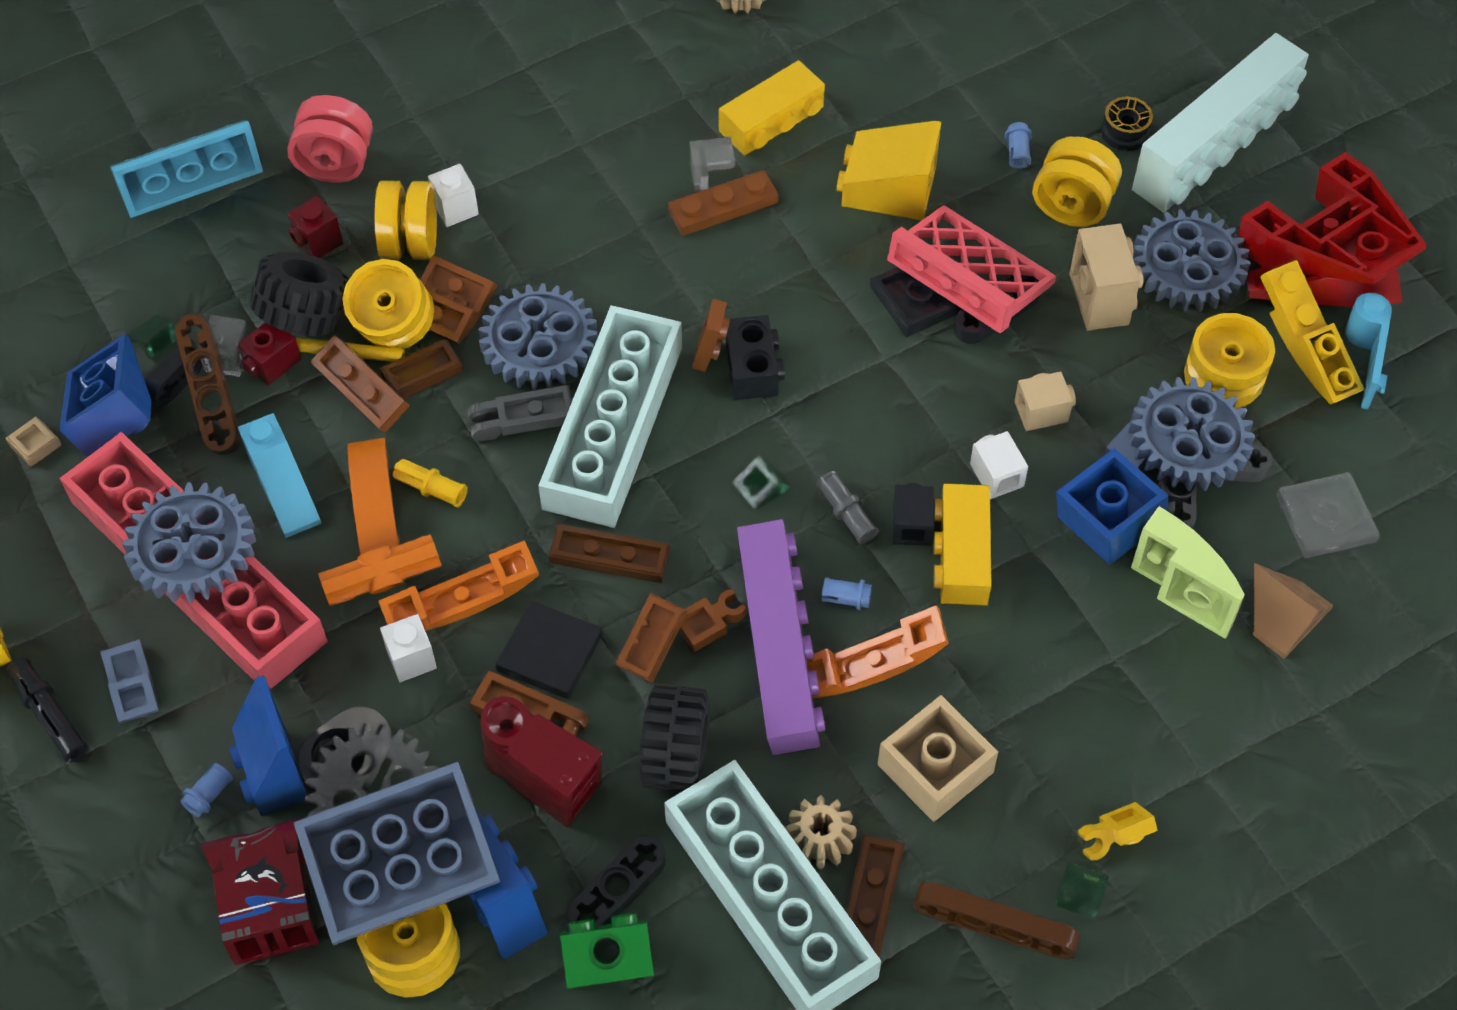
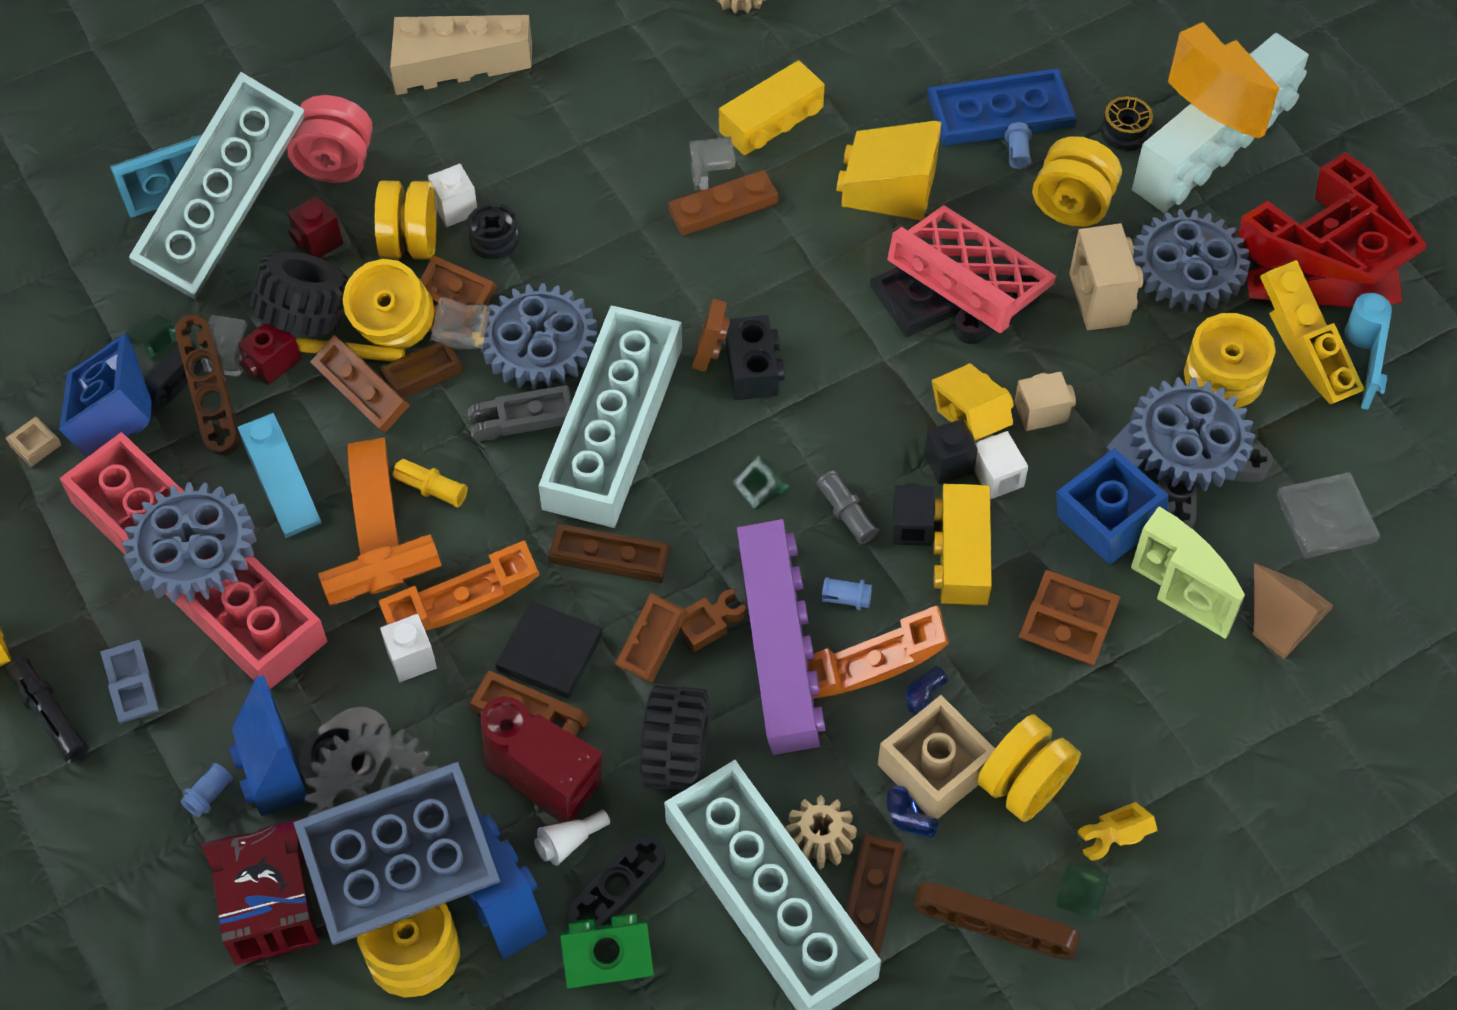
(217, 186): none -> light aqua brick
(457, 47): none -> tan wedge
(460, 324): none -> clear panel
(492, 231): none -> black wheel
(561, 839): none -> white cone
(905, 814): none -> clear blue arm
(920, 691): none -> clear blue arm
(950, 451): none -> black brick
(975, 399): none -> yellow brick
(988, 106): none -> blue tile
(1028, 767): none -> yellow wheel
(1069, 618): none -> dark orange slope
(1223, 81): none -> light orange slope

